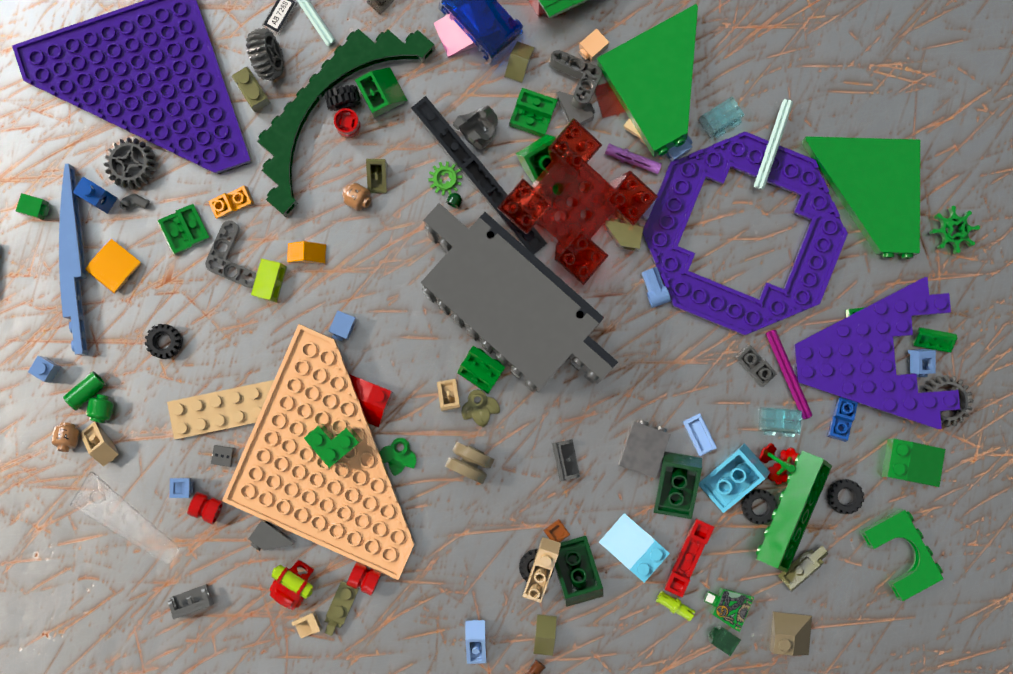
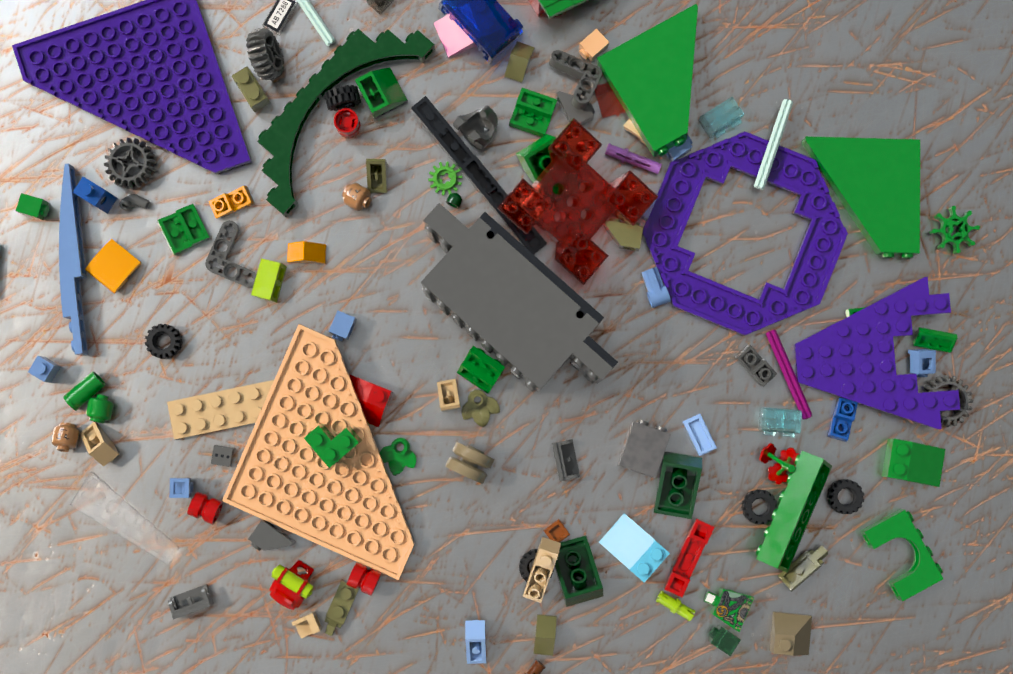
(734, 478): medium azure slope -> none

